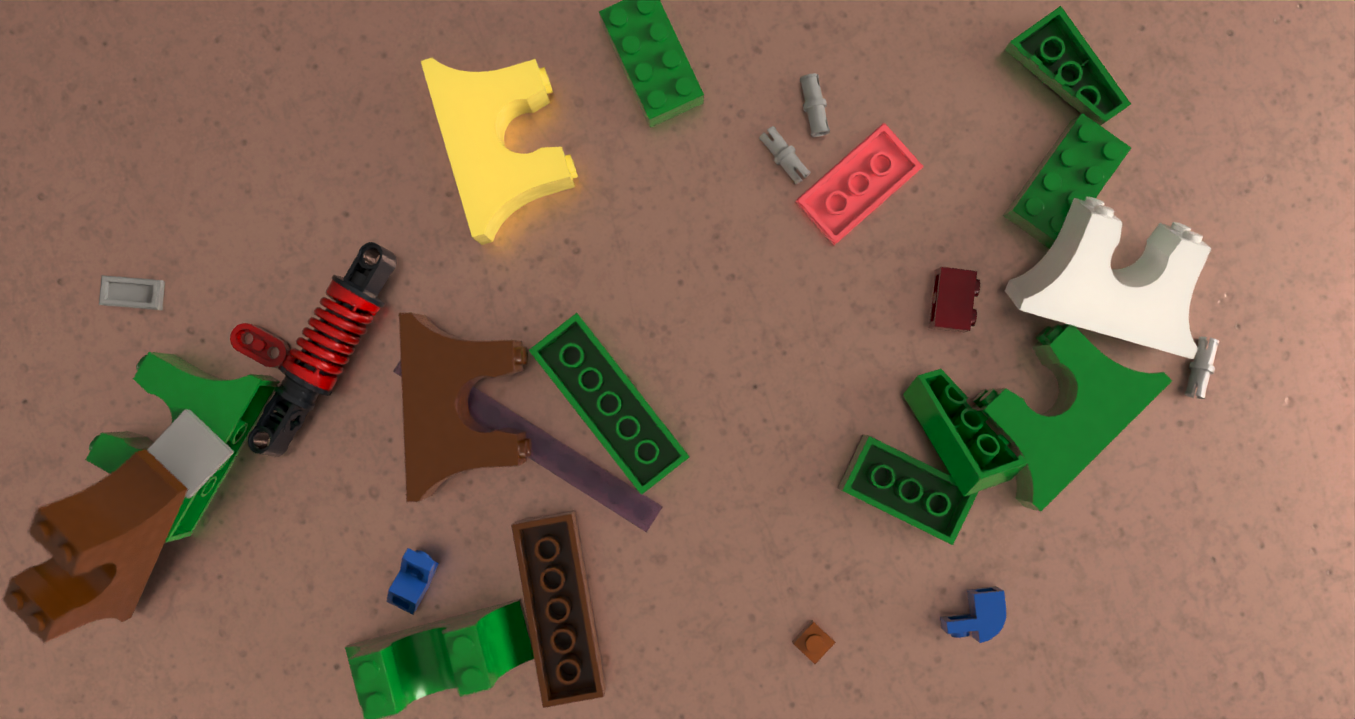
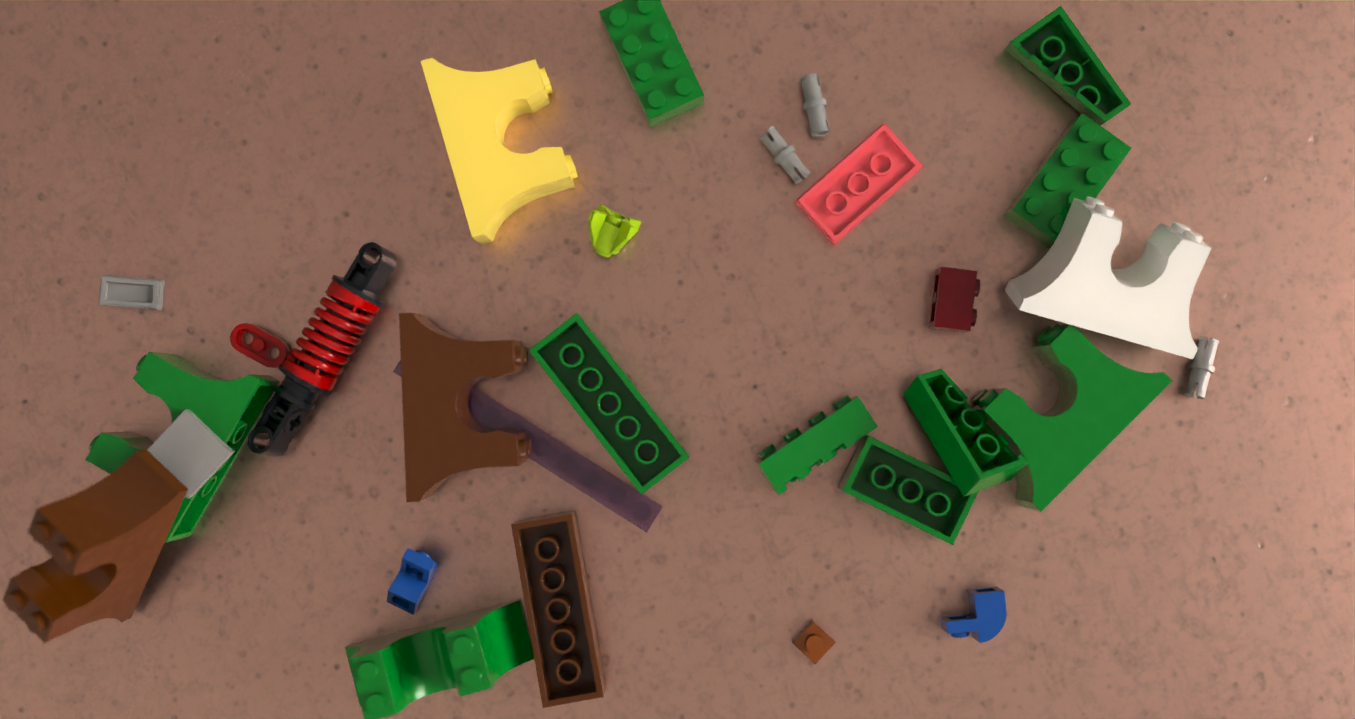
(610, 230): none -> lime brick
(815, 443): none -> green wedge

